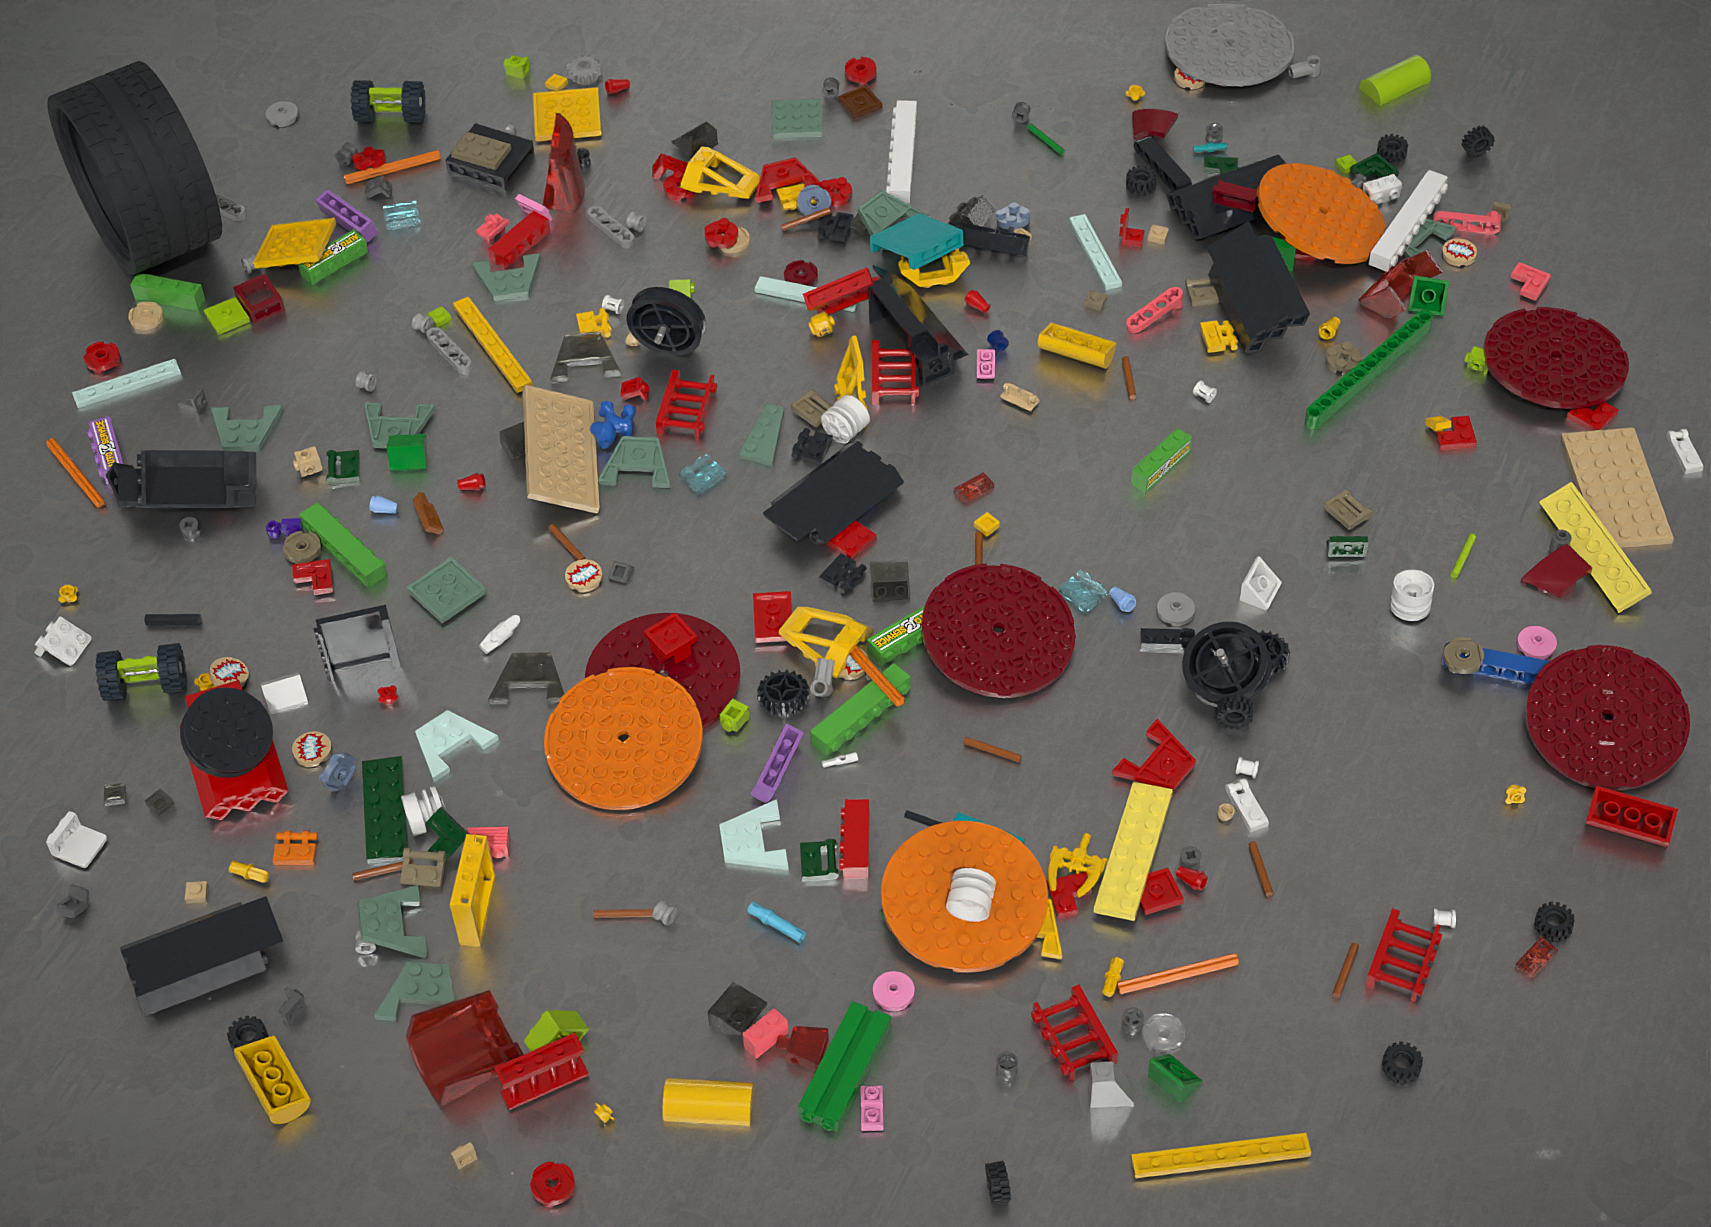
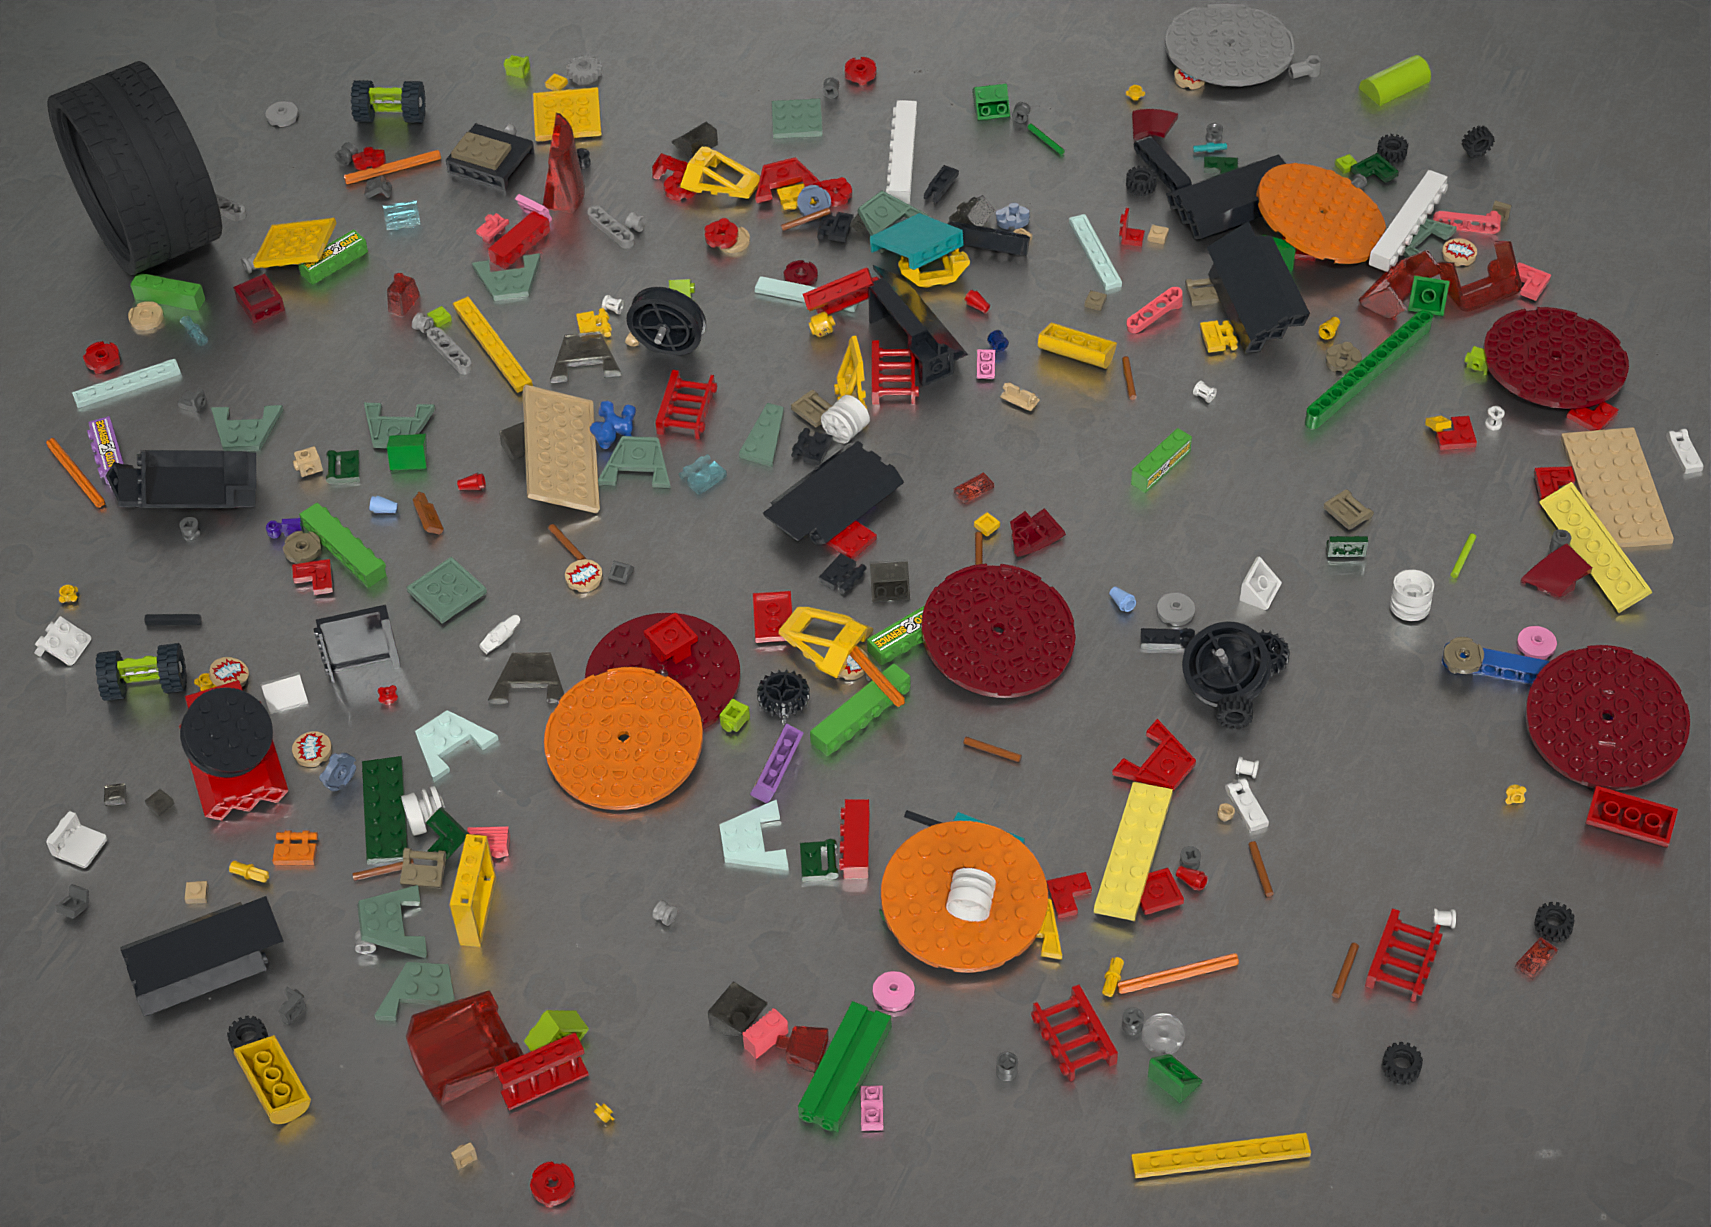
(194, 330): none -> clear light blue pin
(226, 315): lime plate -> none
(346, 215): medium lavender brick -> none
(366, 381): light grey wheel -> none
(402, 294): none -> clear red torso
(614, 86): red cone -> none
(619, 913): dark orange bar -> none
(634, 388): red bracket -> none
(708, 1101): yellow brick -> none
(768, 917): medium azure pin -> none
(824, 675): light grey piece -> none
(852, 757): white pin -> none
(860, 102): reddish brown tile -> none
(941, 183): none -> black hinge
(991, 101): none -> green slope
(998, 1182): black tyre -> none
(1034, 532): none -> dark red slope
(1078, 859): yellow bar -> none
(1079, 595): clear light blue plate -> none
(1109, 1086): light grey slope -> none
(1235, 196): dark red window -> none
(1383, 189): white brick -> none
(1490, 420): none -> white bush
(1500, 284): none -> clear red windscreen
(1550, 478): none -> red plate

